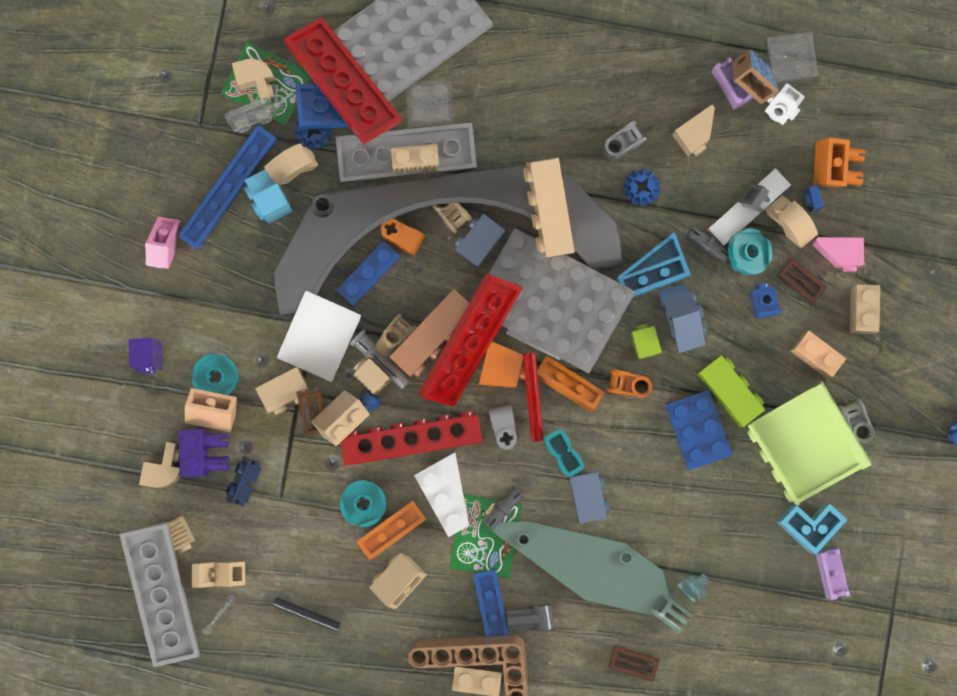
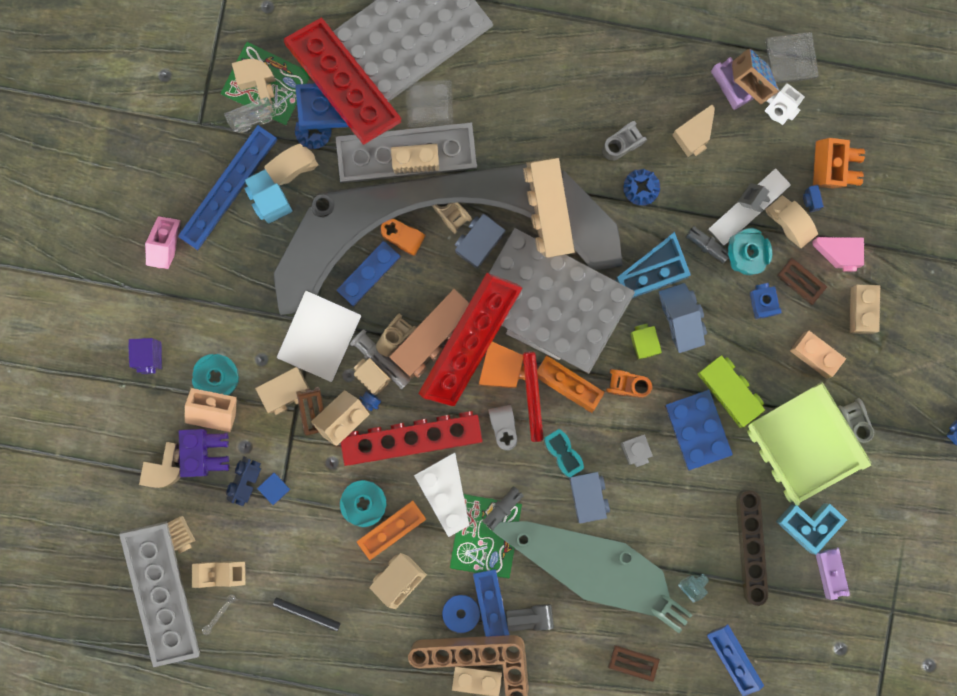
(273, 489): none -> blue tile
(463, 624): none -> blue piece
(637, 450): none -> light grey brick
(735, 660): none -> blue plate
(756, 558): none -> dark brown beam

